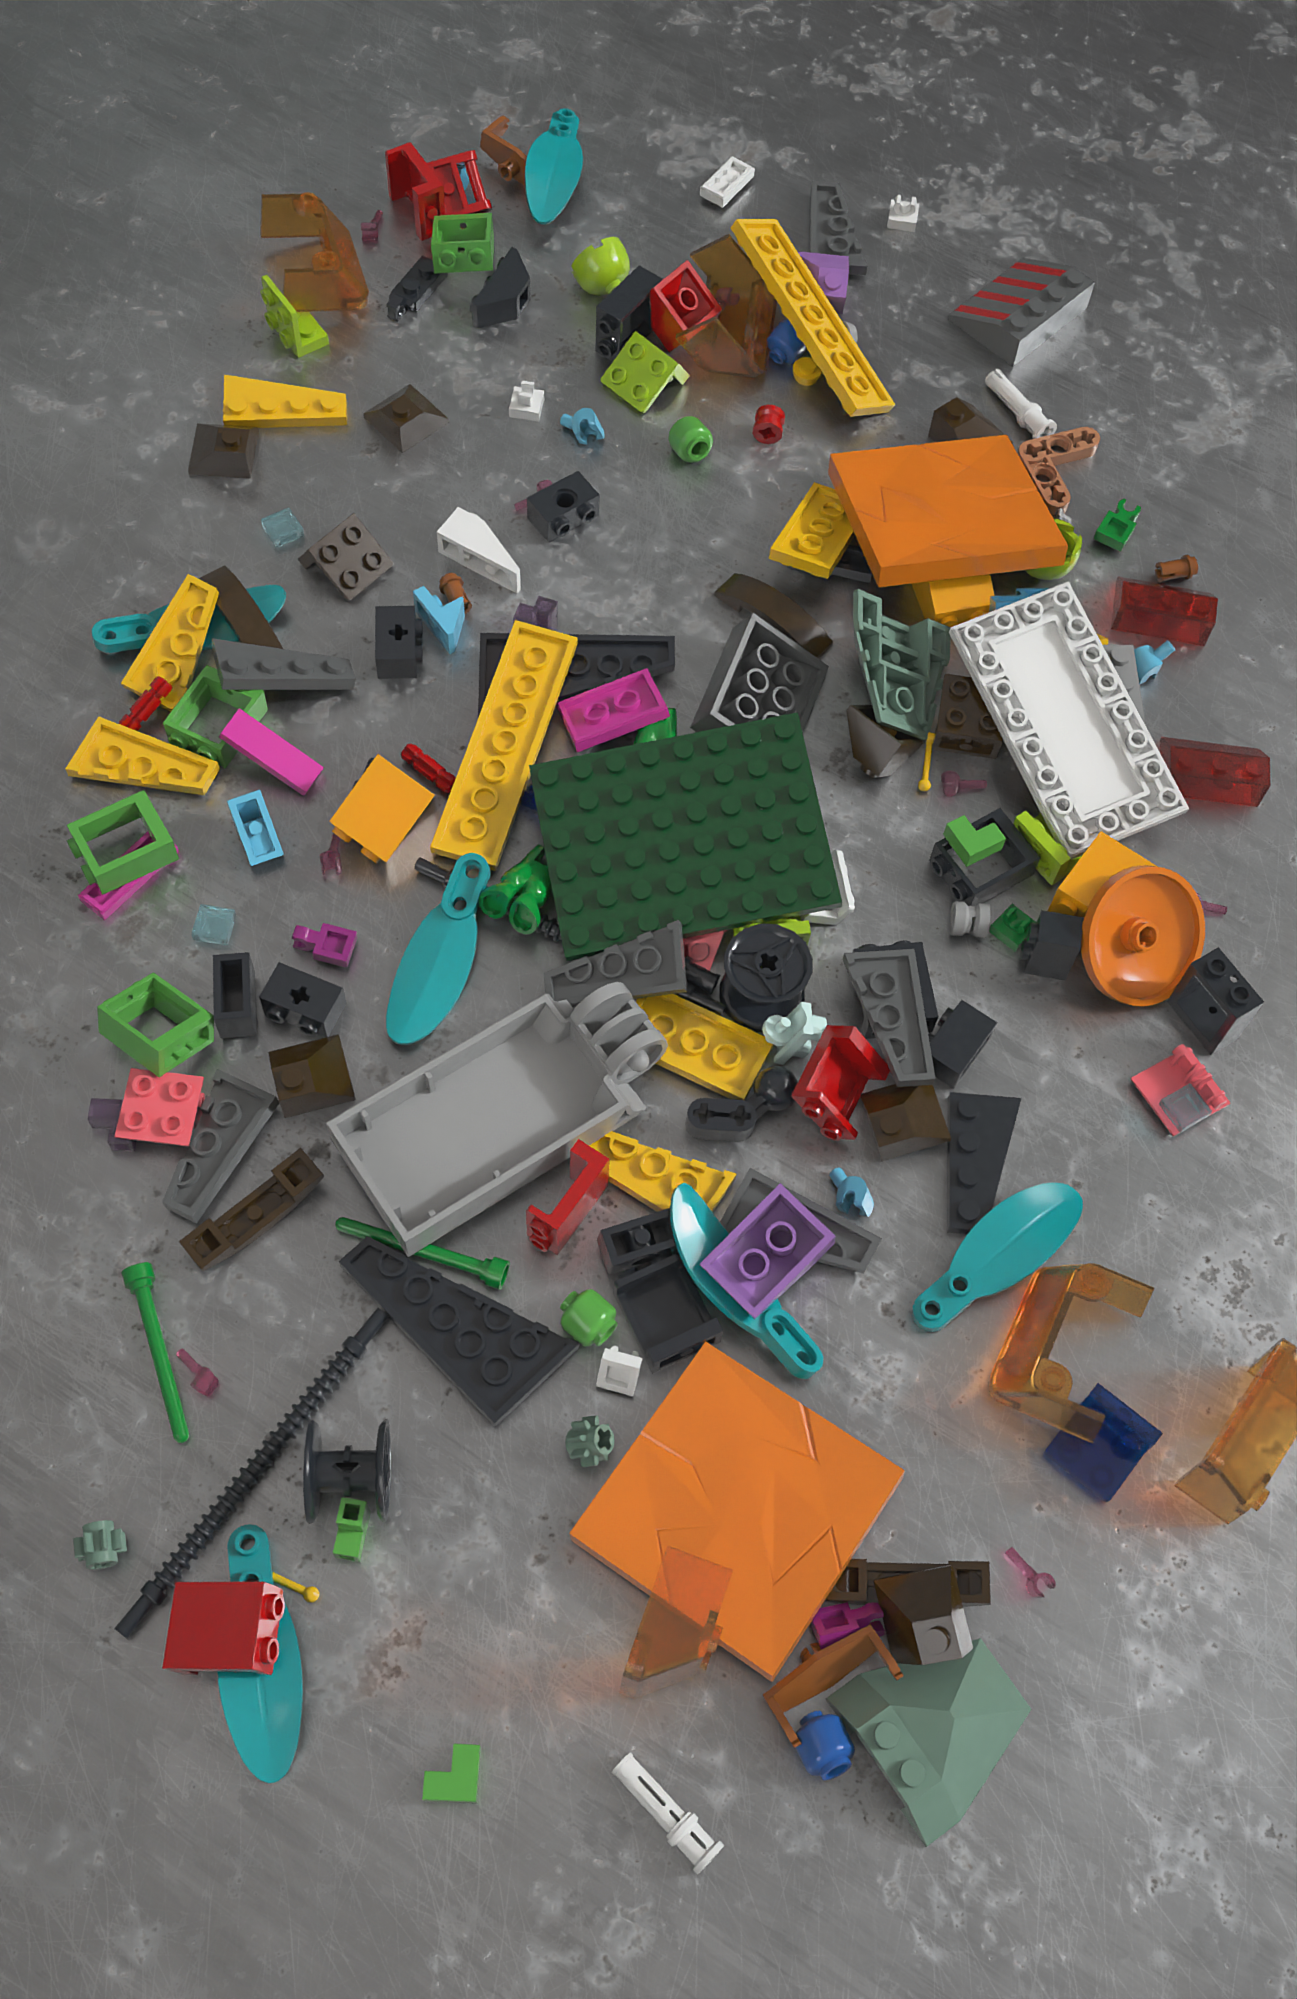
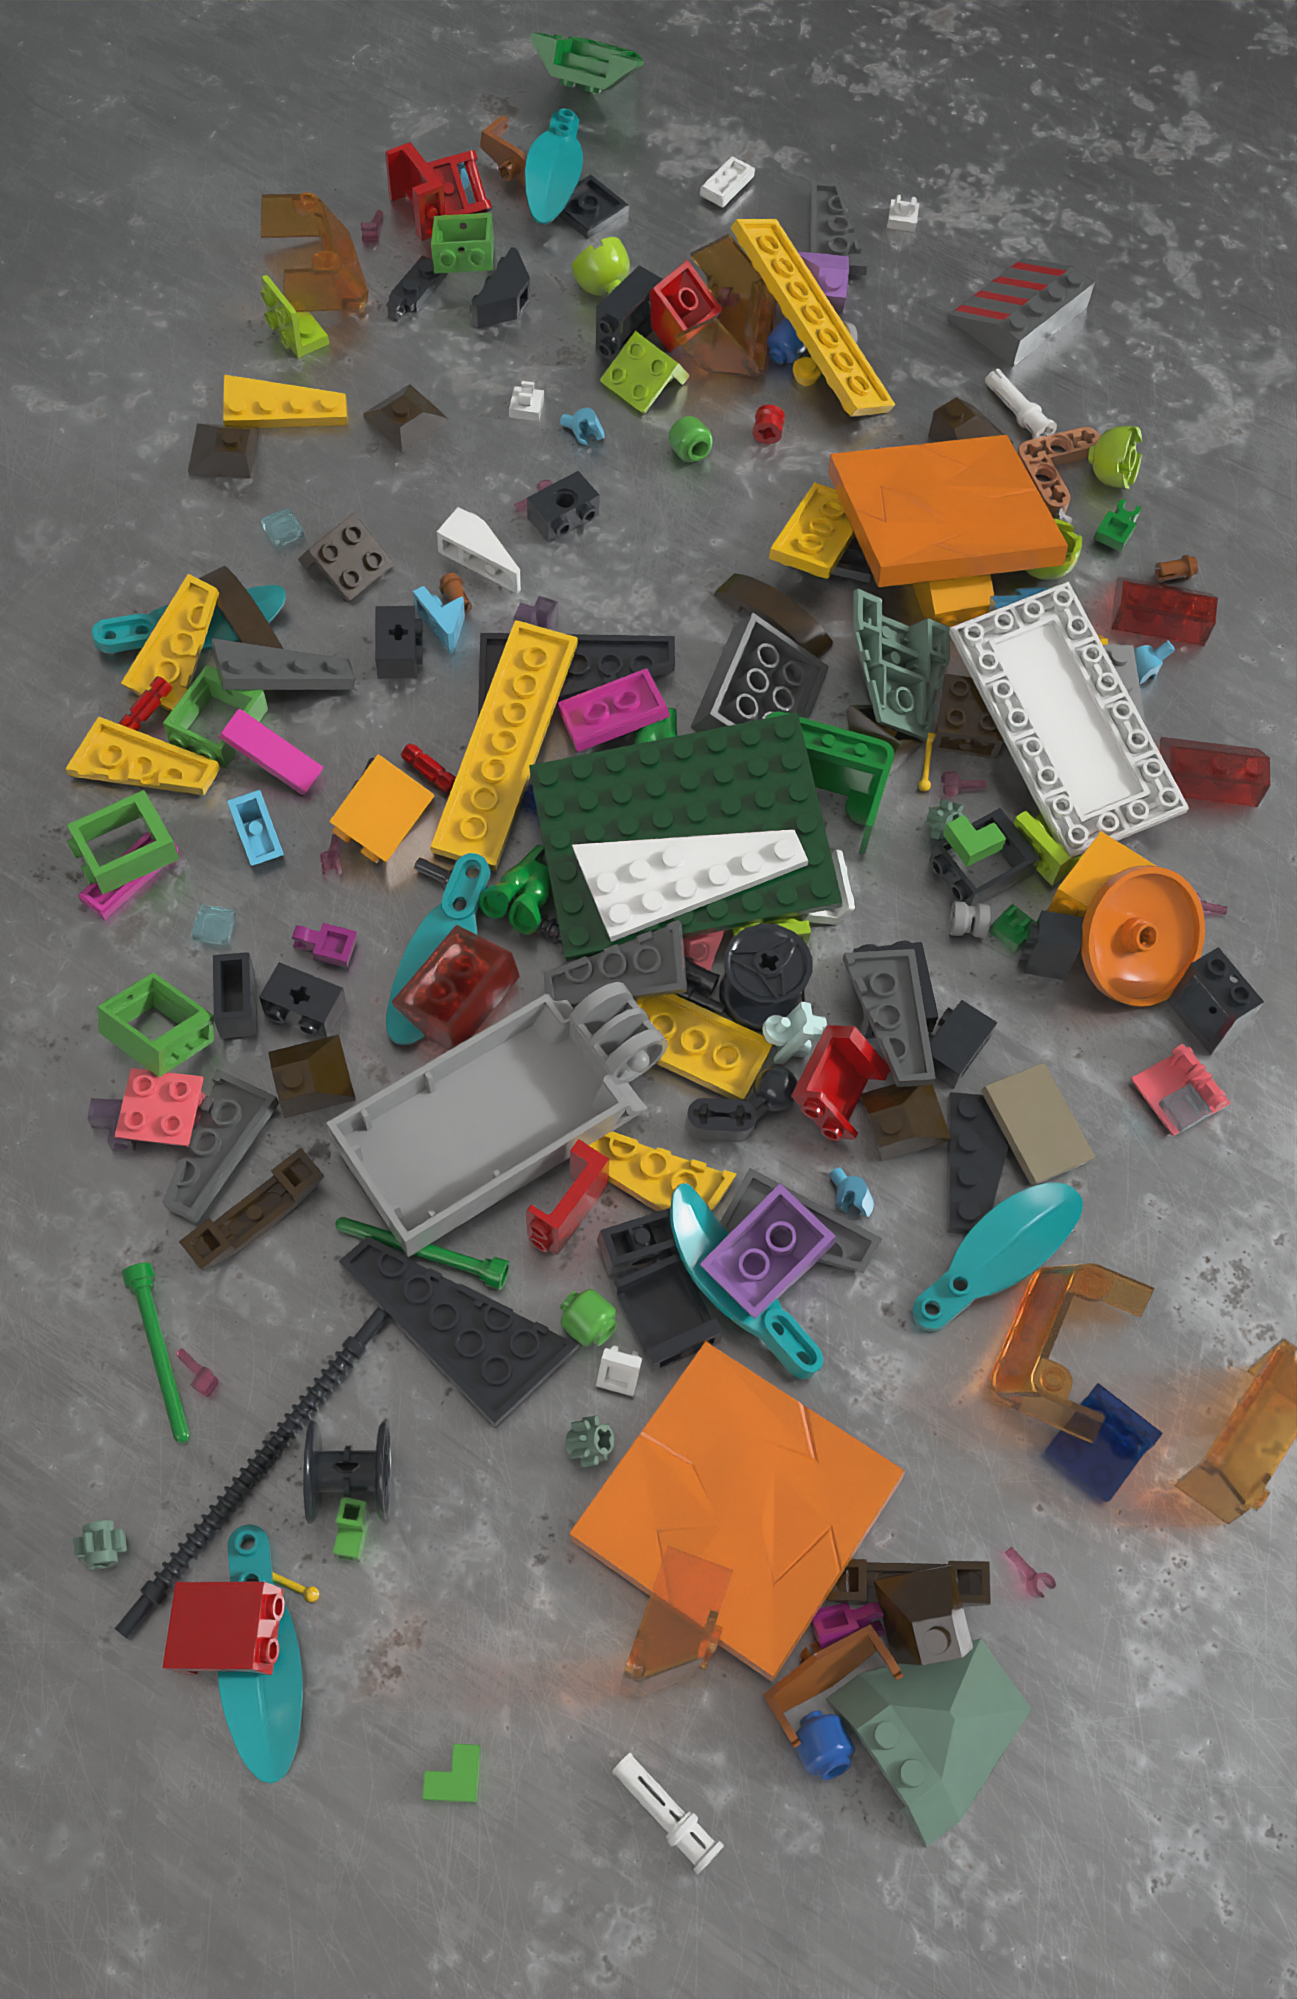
(457, 987): none -> clear red slope
(585, 62): none -> green wedge
(593, 207): none -> black tile
(666, 877): none -> white wing
(850, 767): none -> green windscreen
(941, 815): none -> sand green gear
(1038, 1124): none -> dark tan tile
(1116, 456): none -> lime cylinder

